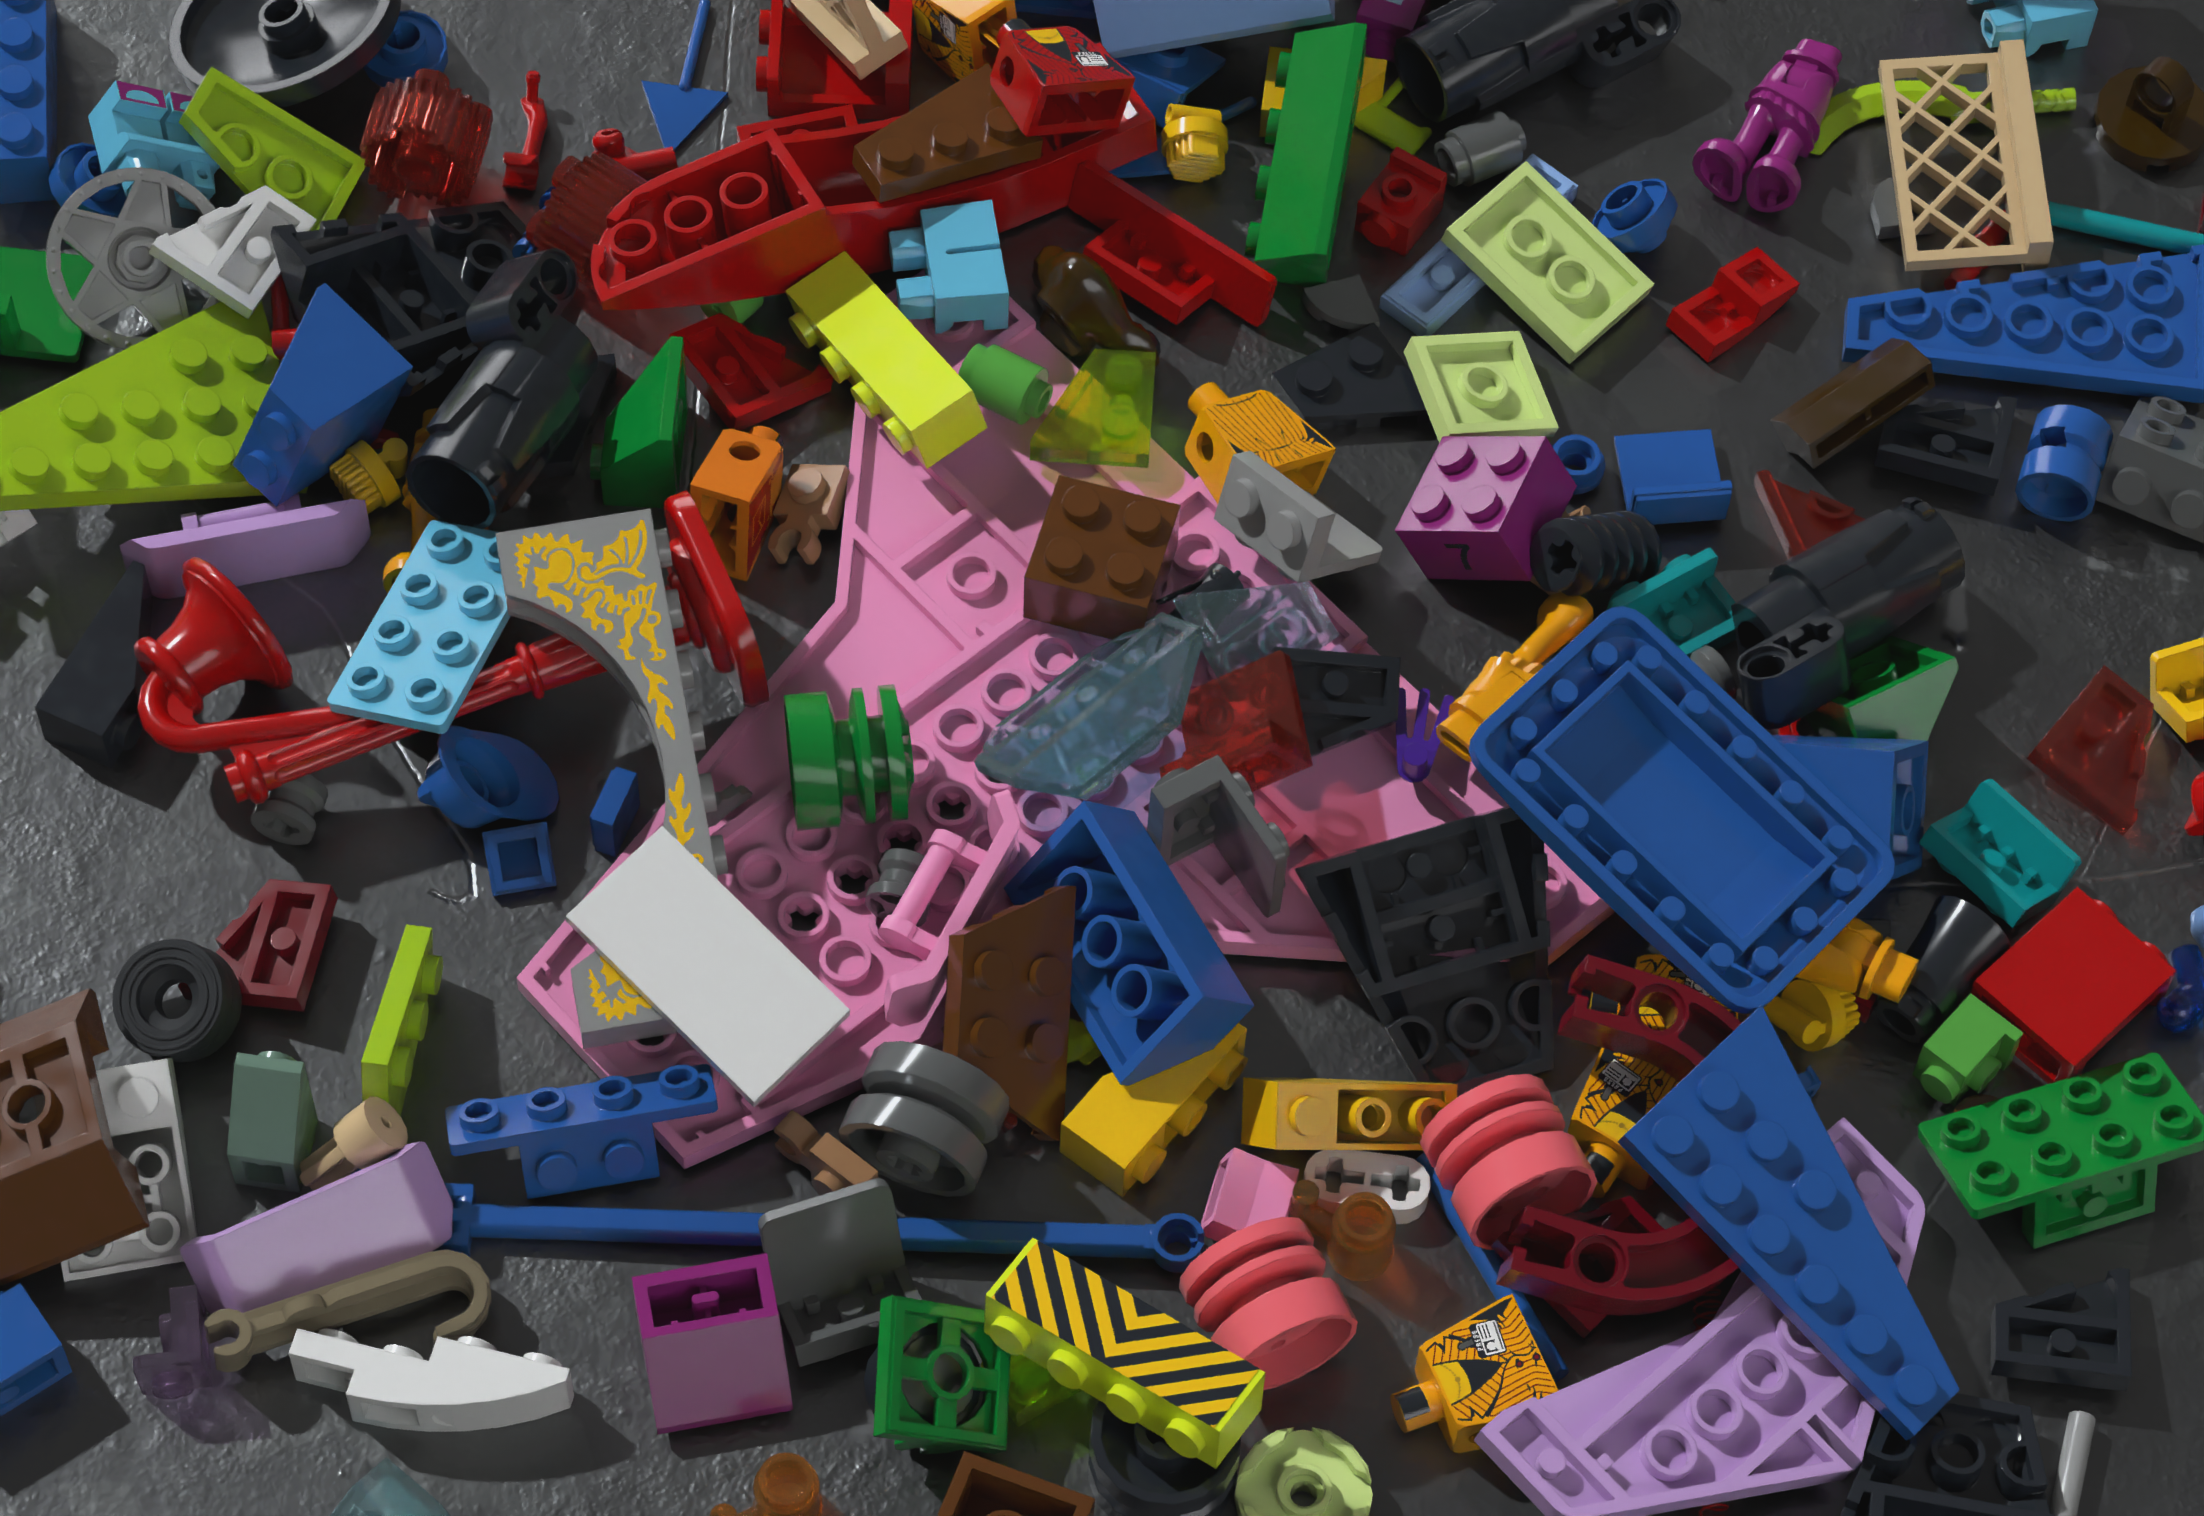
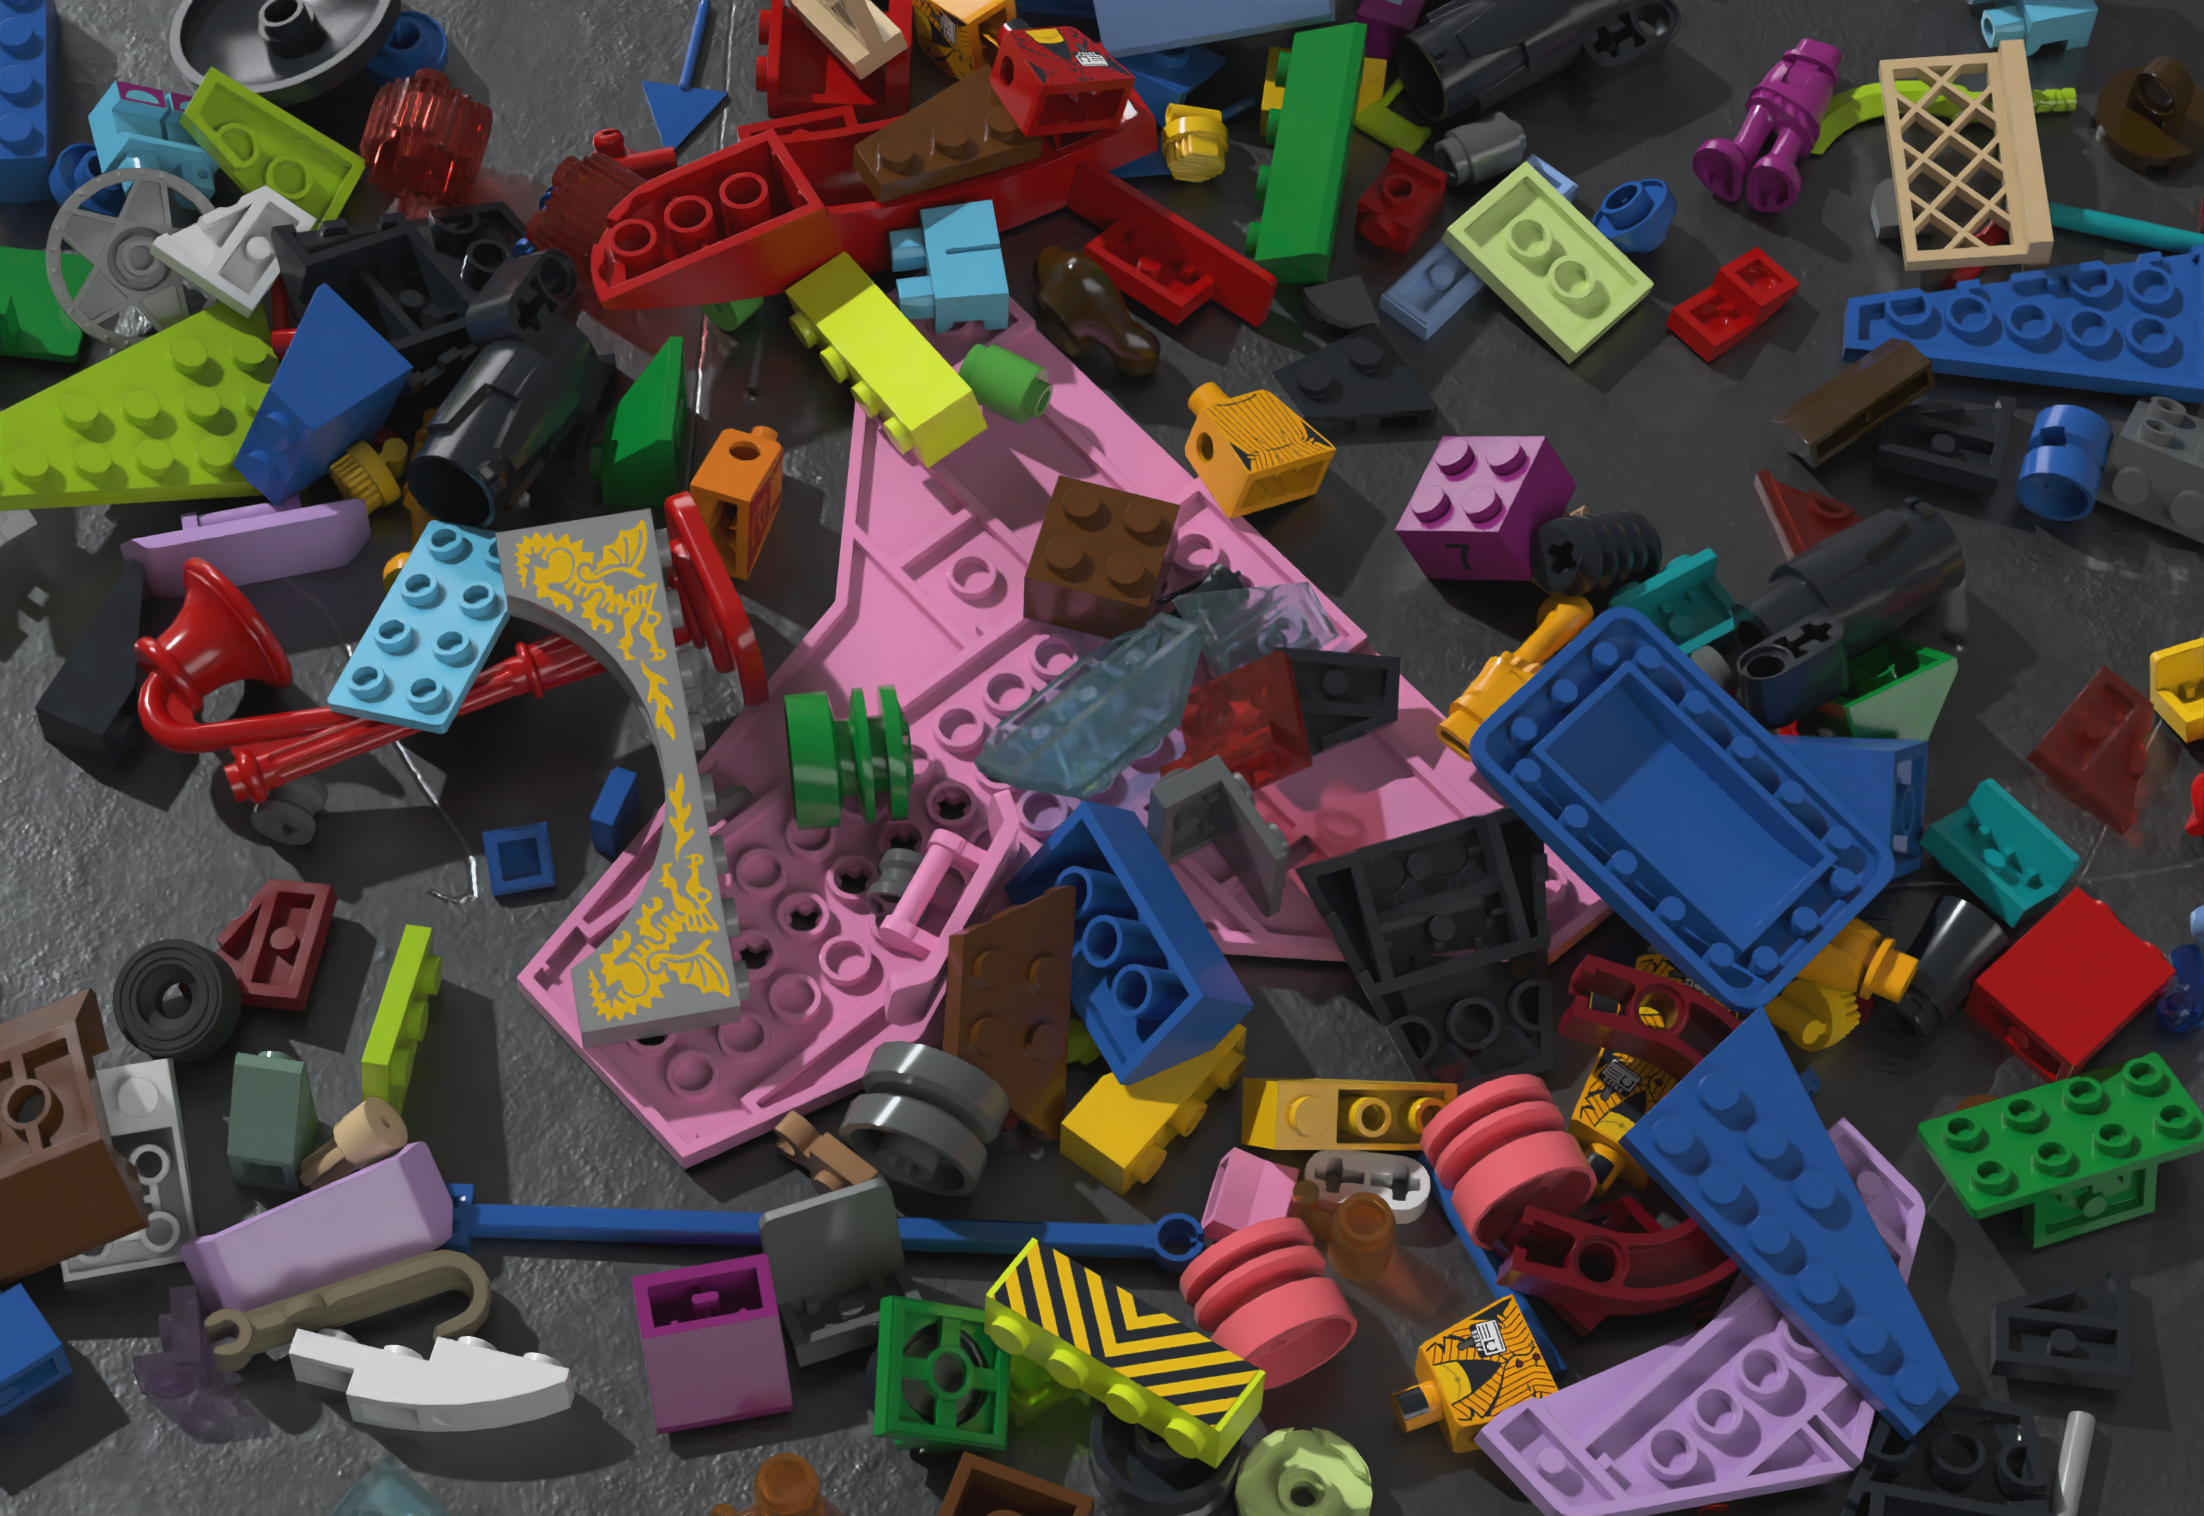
(487, 778): blue piece -> none
(523, 167): red piece -> none
(583, 1131): blue bracket -> none
(708, 966): white tile -> none
(746, 373): red wing -> none
(808, 502): medium nougat plate -> none
(1102, 413): clear neon green wing -> none
(1288, 523): light grey bracket -> none
(1416, 754): dark purple piece -> none
(1480, 385): yellowish green plate -> none
(1584, 453): blue plate -> none
(1672, 476): blue piece -> none
(1966, 1052): bright green brick -> none

